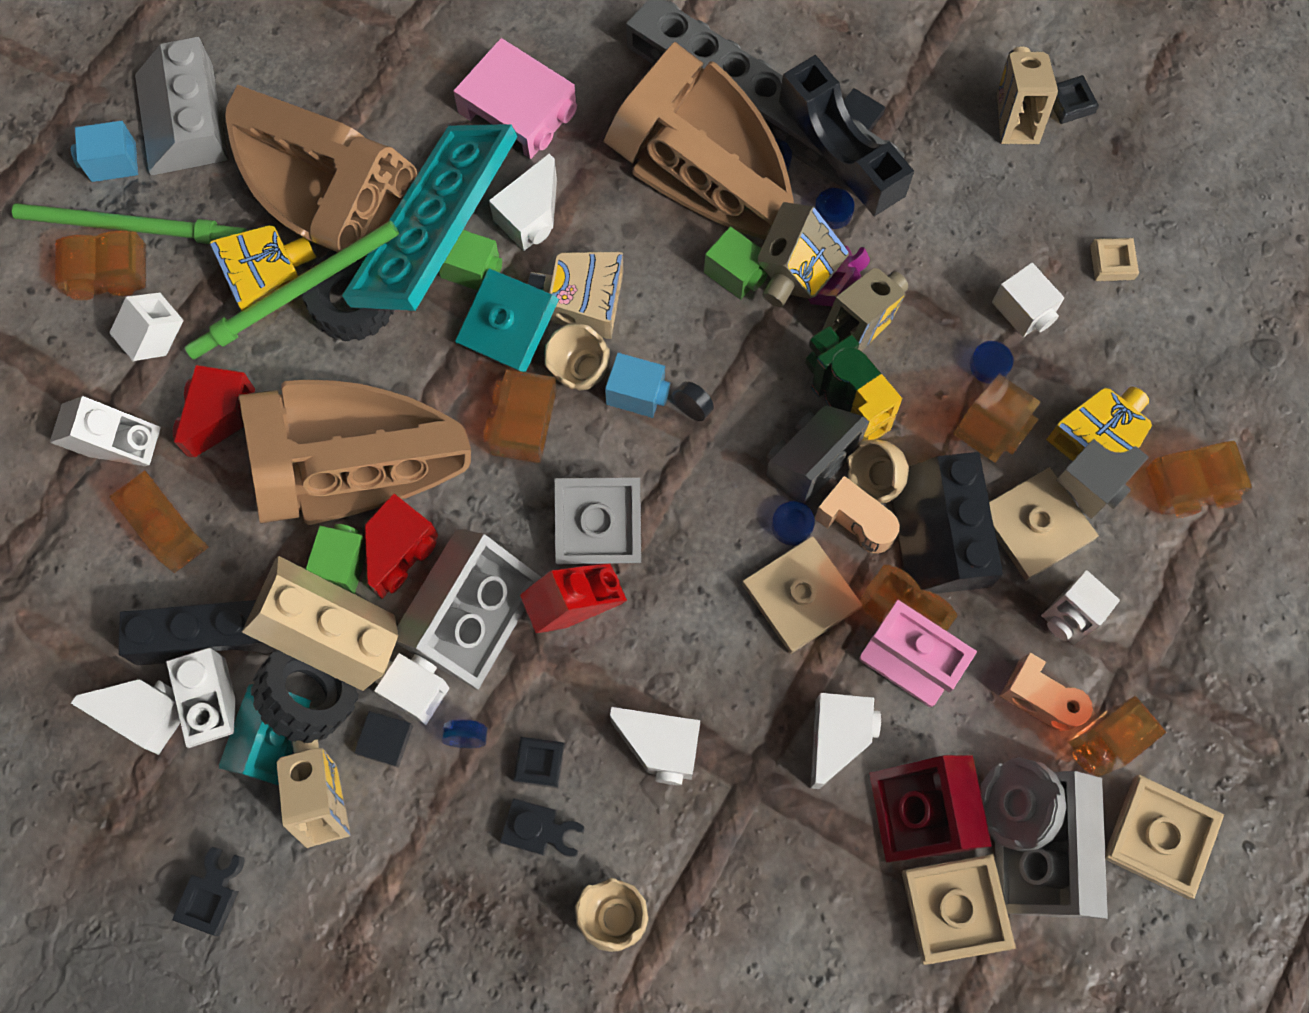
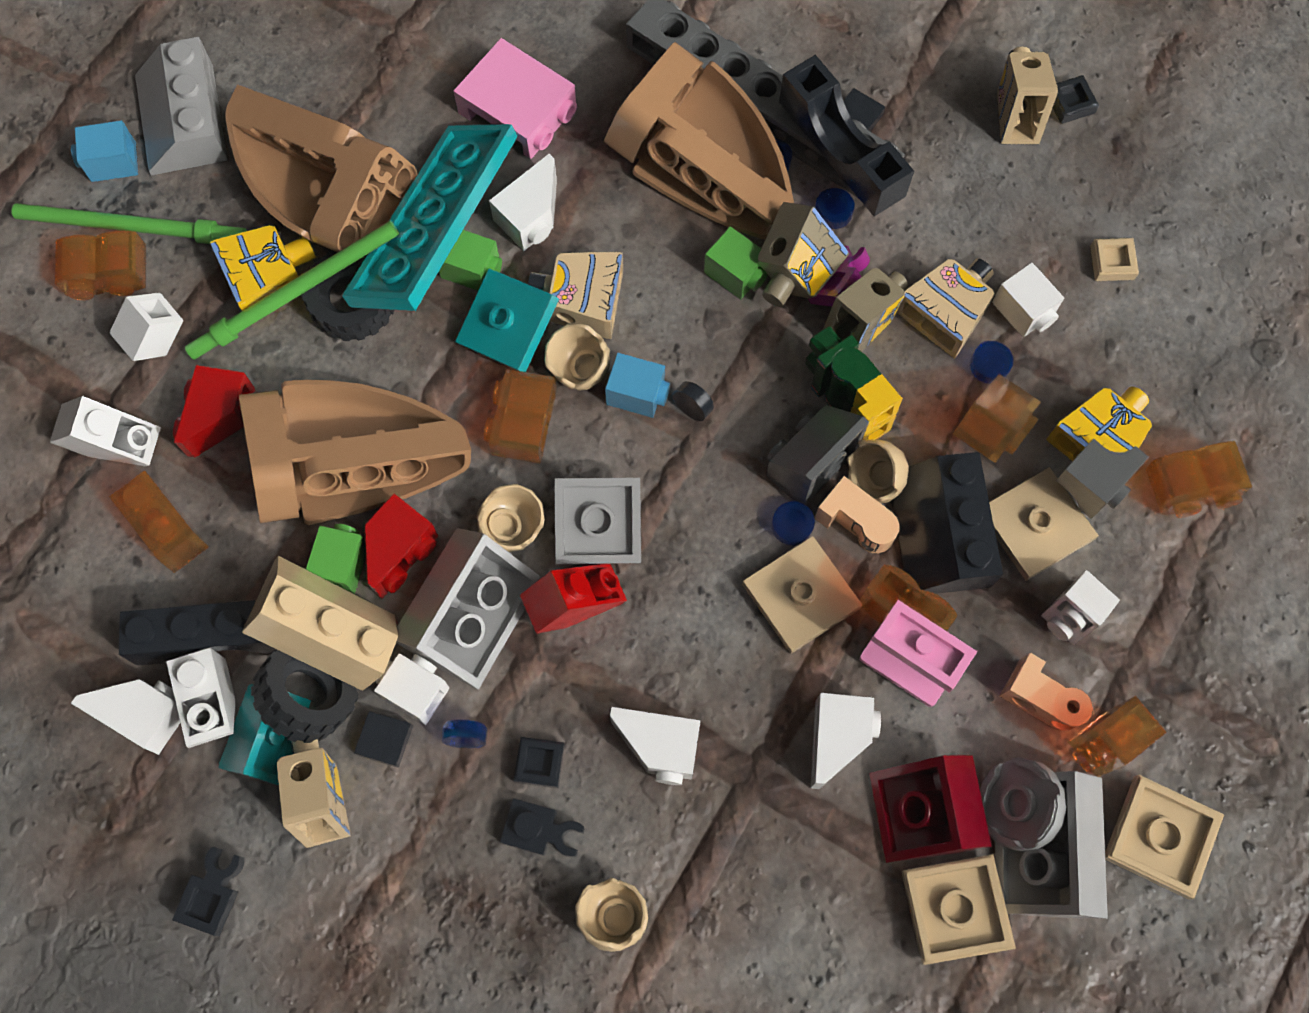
(511, 517): none -> tan hair
(949, 303): none -> tan torso

